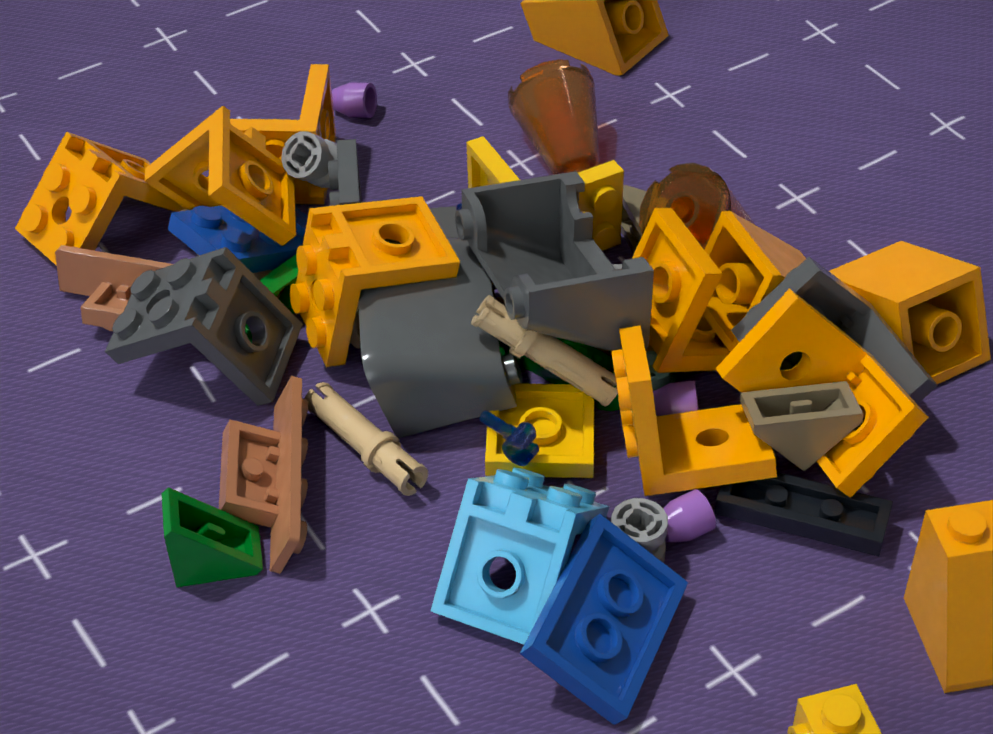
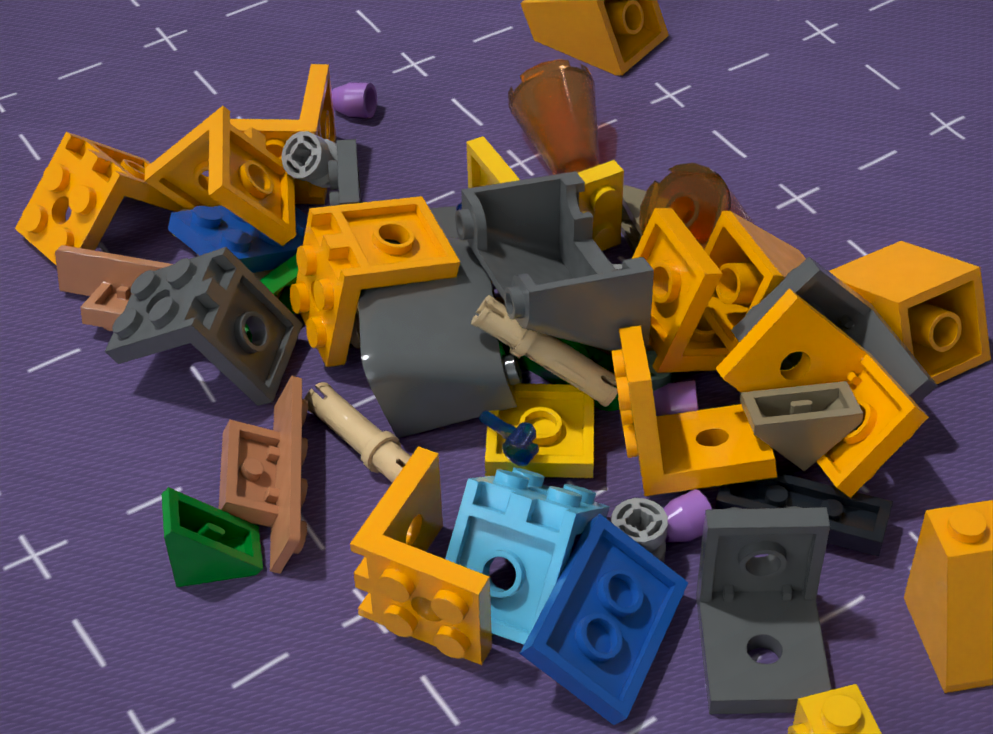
(412, 588): none -> light orange bracket
(761, 605): none -> dark grey bracket

